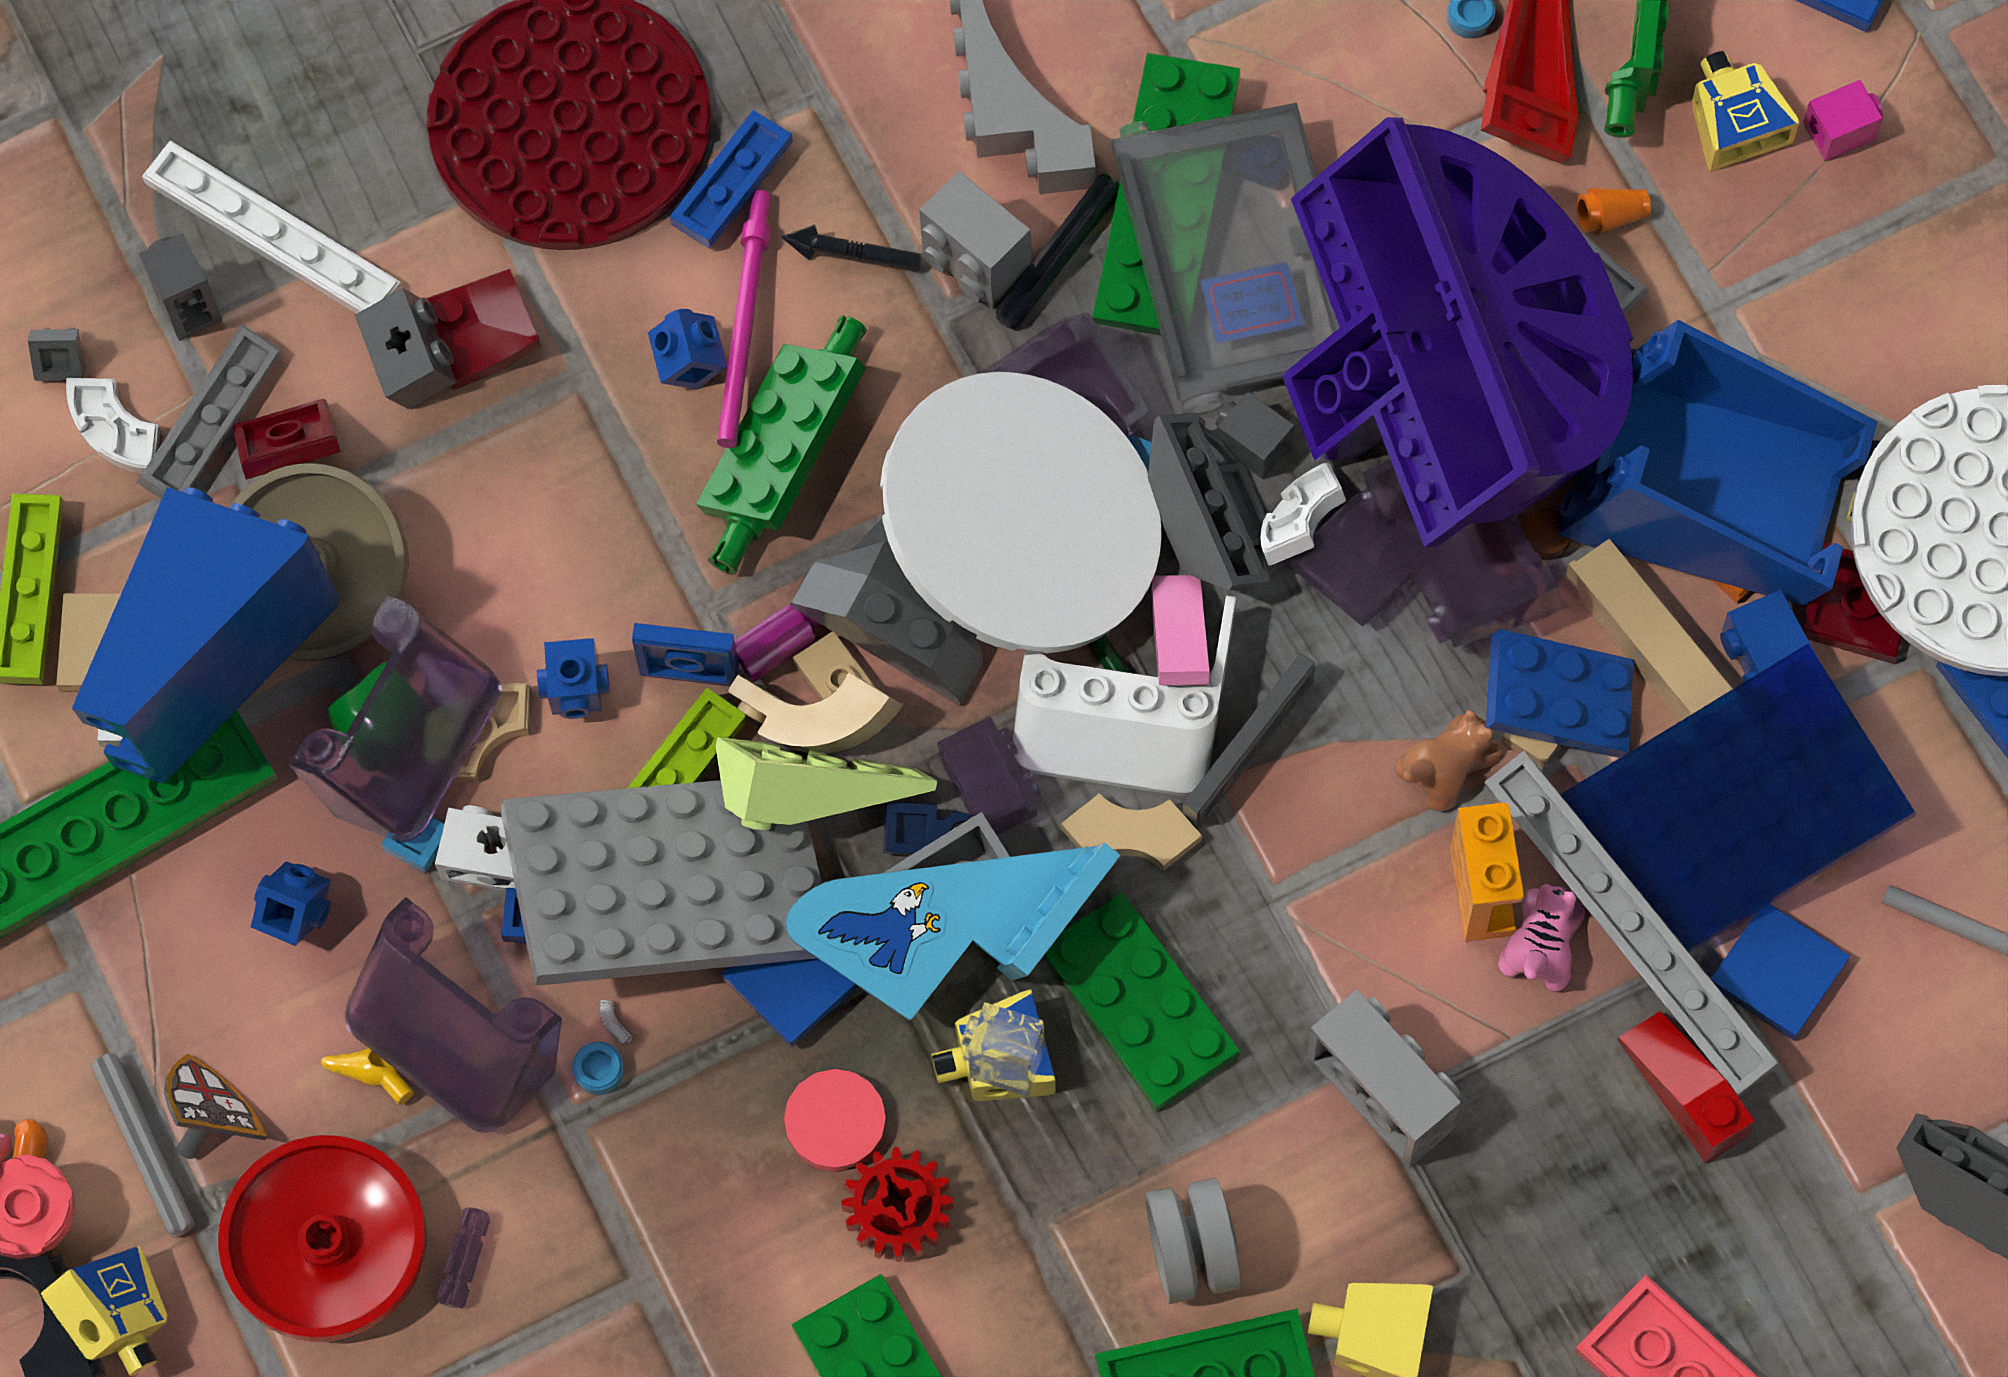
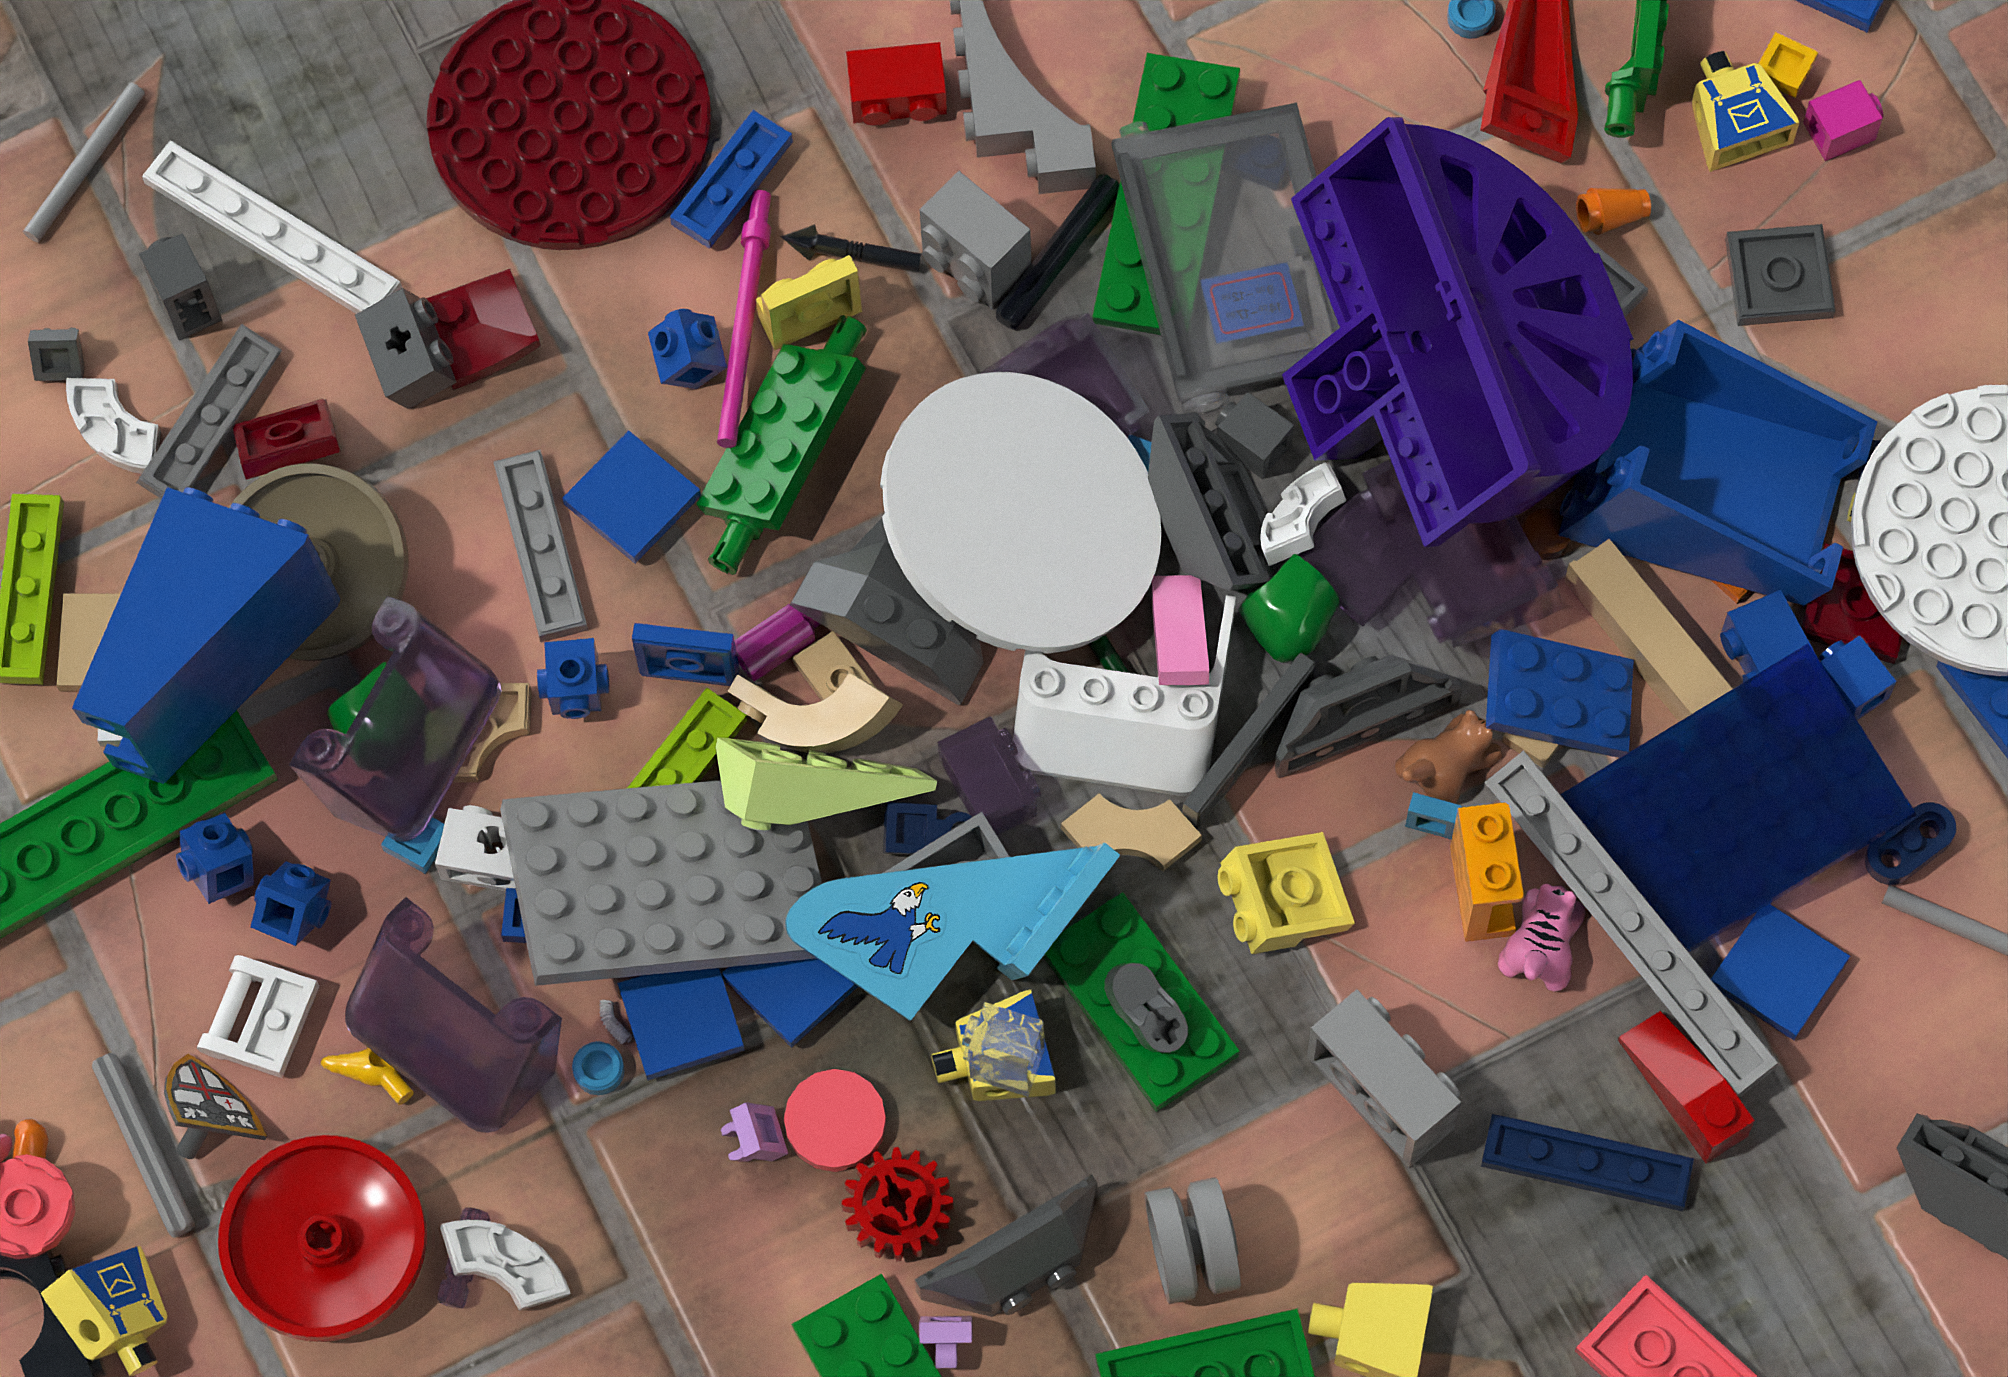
(83, 162): none -> light grey bar
(216, 857): none -> blue brick
(273, 1020): none -> white plate
(505, 1257): none -> white tile
(540, 546): none -> light grey tile
(631, 496): none -> blue tile
(680, 1019): none -> blue tile
(757, 1133): none -> lavender tile
(810, 302): none -> light yellow plate
(896, 83): none -> red brick
(946, 1333): none -> lavender tile
(1017, 1258): none -> dark grey wedge
(1131, 987): none -> dark grey piece
(1284, 892): none -> light yellow plate
(1291, 610): none -> green piece
(1360, 708): none -> dark grey wedge
(1432, 815): none -> dark azure tile
(1587, 1162): none -> dark blue tile
(1780, 275): none -> dark grey tile
(1787, 63): none -> yellow plate
(1858, 675): none -> blue brick
(1909, 845): none -> dark blue plate

